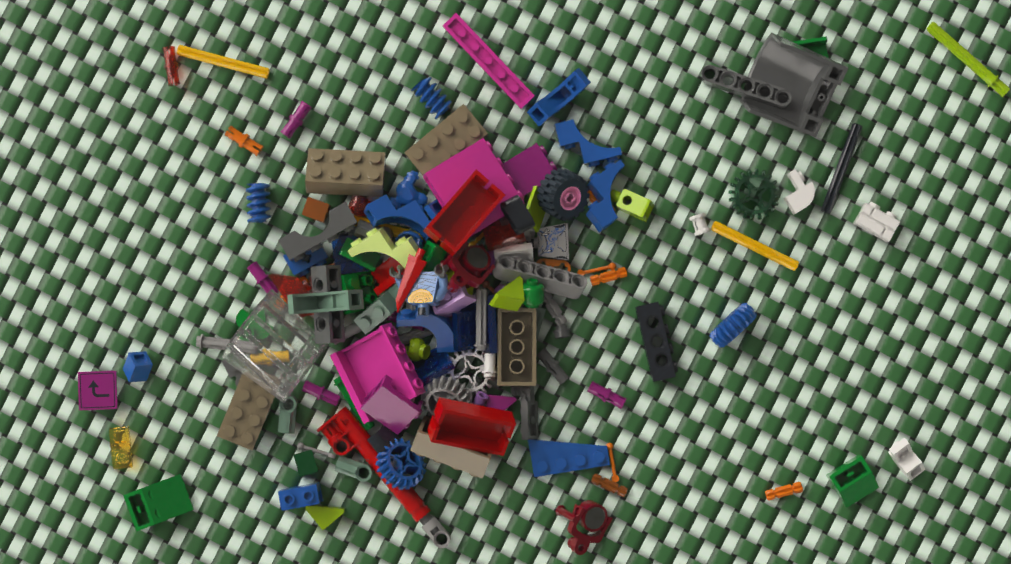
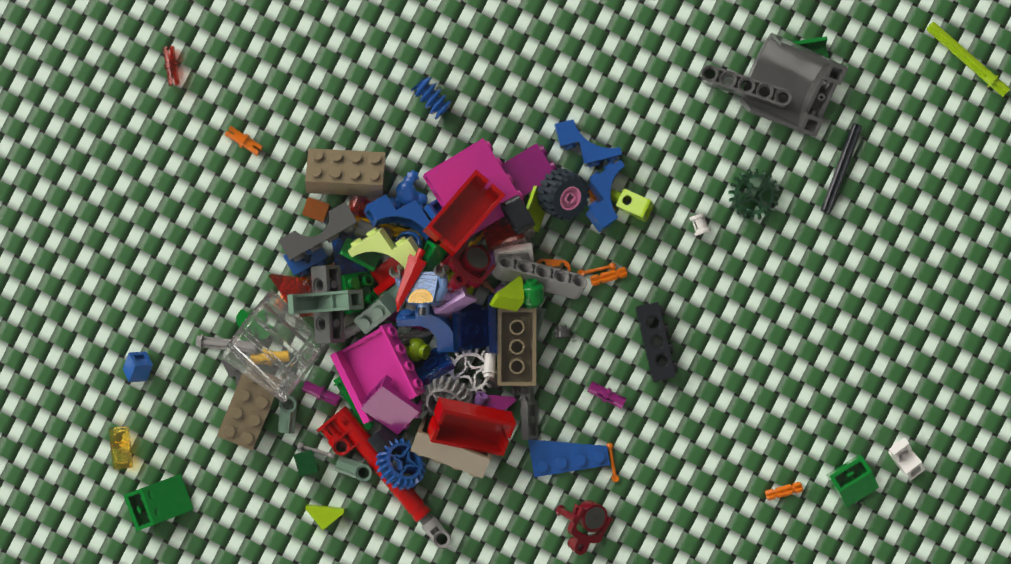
(97, 390): magenta piece -> none
(223, 61): yellow axle -> none
(258, 202): blue piece -> none
(261, 277): magenta axle -> none
(296, 119): magenta pin -> none
(300, 496): blue panel -> none
(446, 140): dark tan brick -> none
(481, 319): light grey axle -> none
(488, 61): dark pink plate -> none
(552, 242): light grey torso -> none
(552, 366): dark grey pin -> none
(554, 309): light grey axle -> none
(559, 97): blue arch -> none
(609, 485): dark orange axle -> none
(733, 325): blue gear -> none
(755, 246): yellow axle -> none
(802, 196): white brick -> none
(877, 222): white brick -> none

